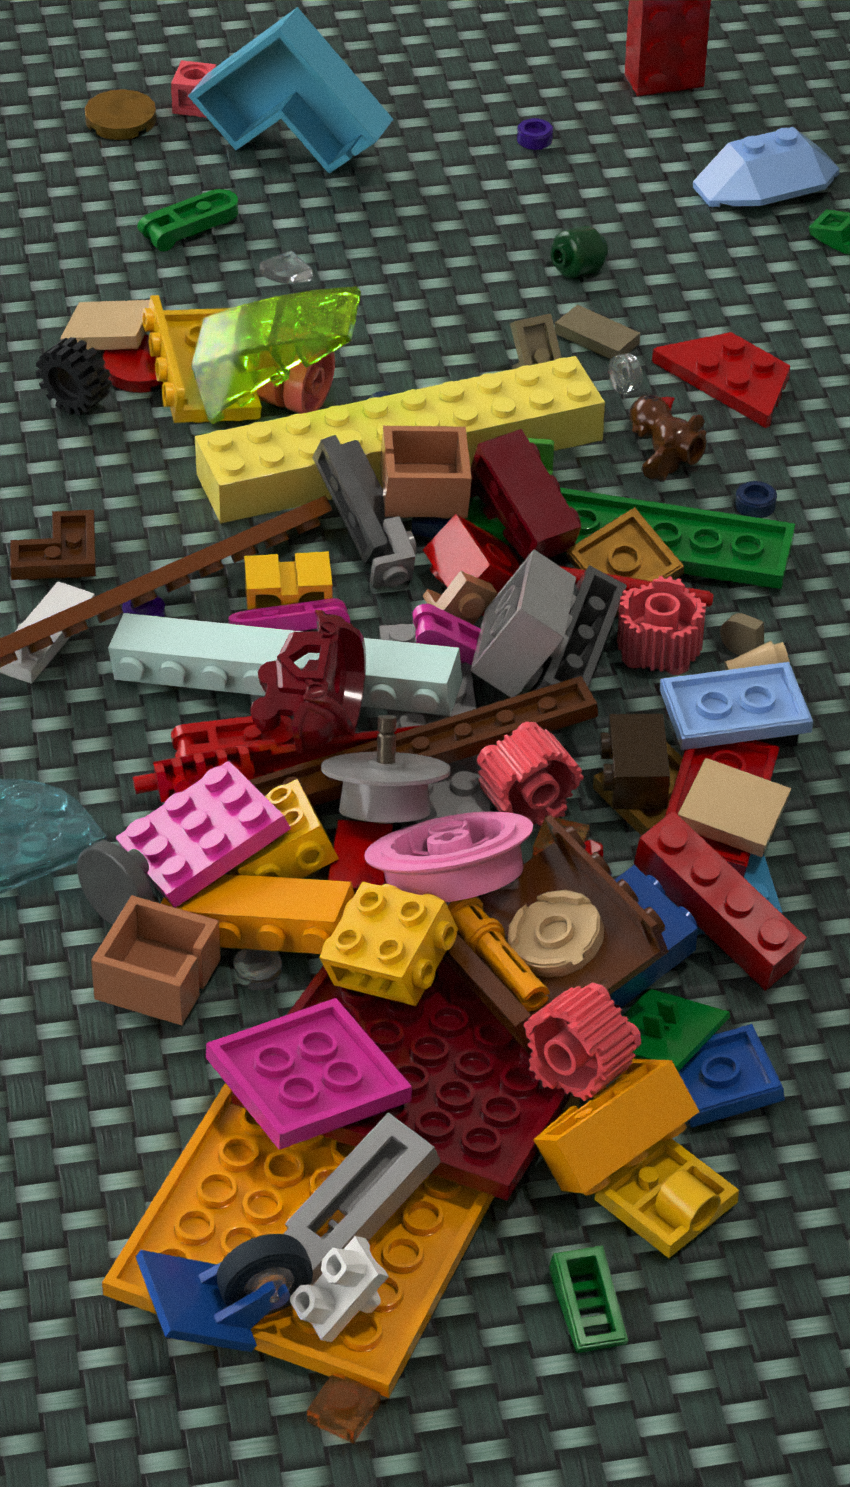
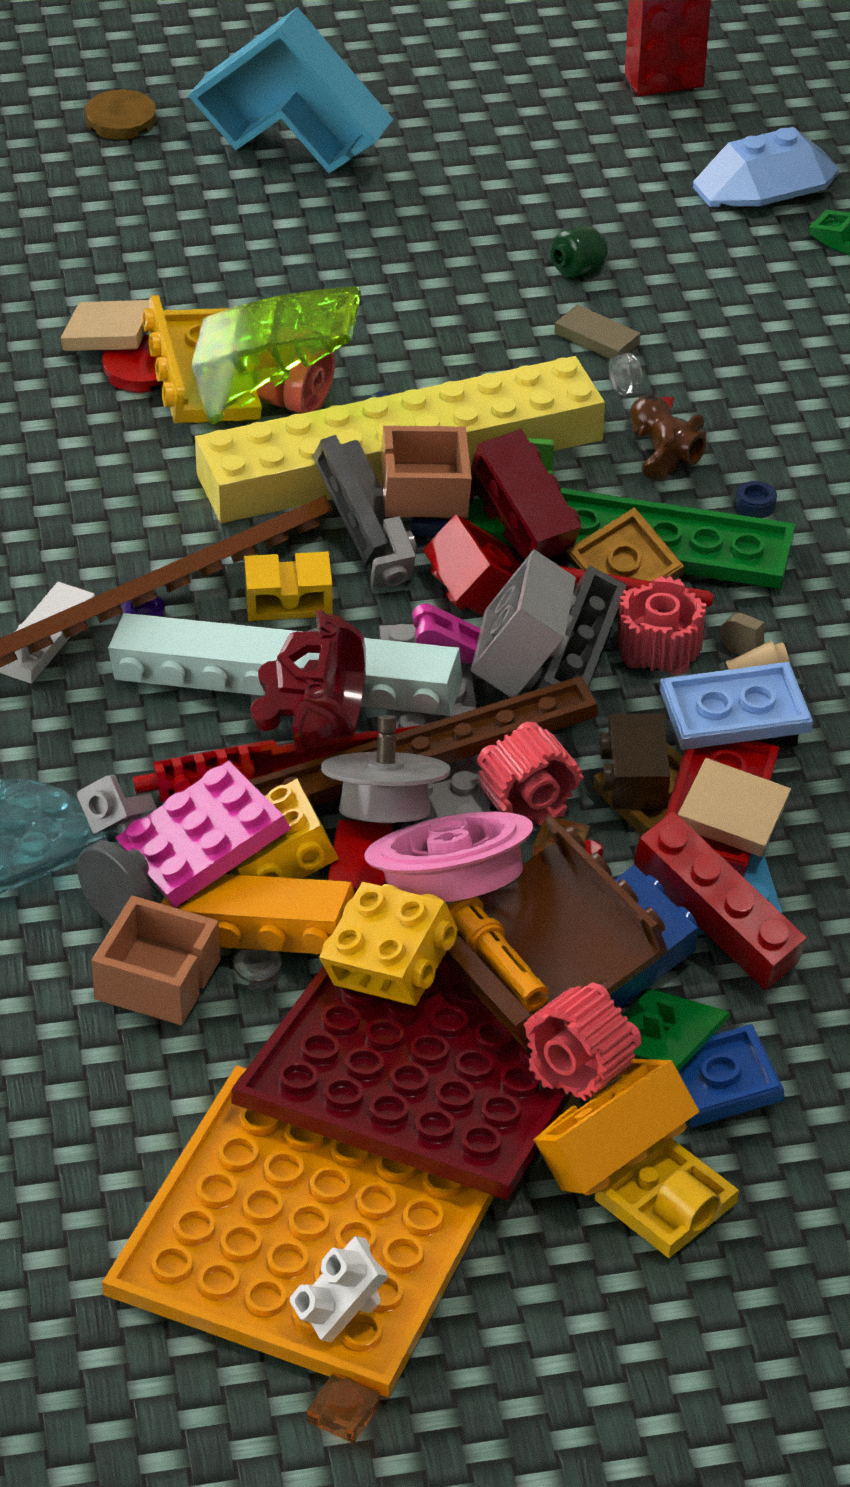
(64, 556): reddish brown plate -> none
(73, 376): black tyre -> none
(109, 809): none -> light grey bracket
(184, 81): coral brick -> none
(188, 217): green plate -> none
(225, 733): red plate -> none
(228, 1298): blue plate -> none
(286, 269): clear tile -> none
(290, 616): dark pink plate -> none
(308, 1073): dark pink plate -> none
(364, 1188): light grey hinge -> none
(464, 597): medium nougat bracket -> none
(534, 134): dark purple tile -> none
(535, 340): dark tan slope -> none
(557, 933): tan tile -> none
(585, 1262): green slope -> none
(729, 372): red wing -> none

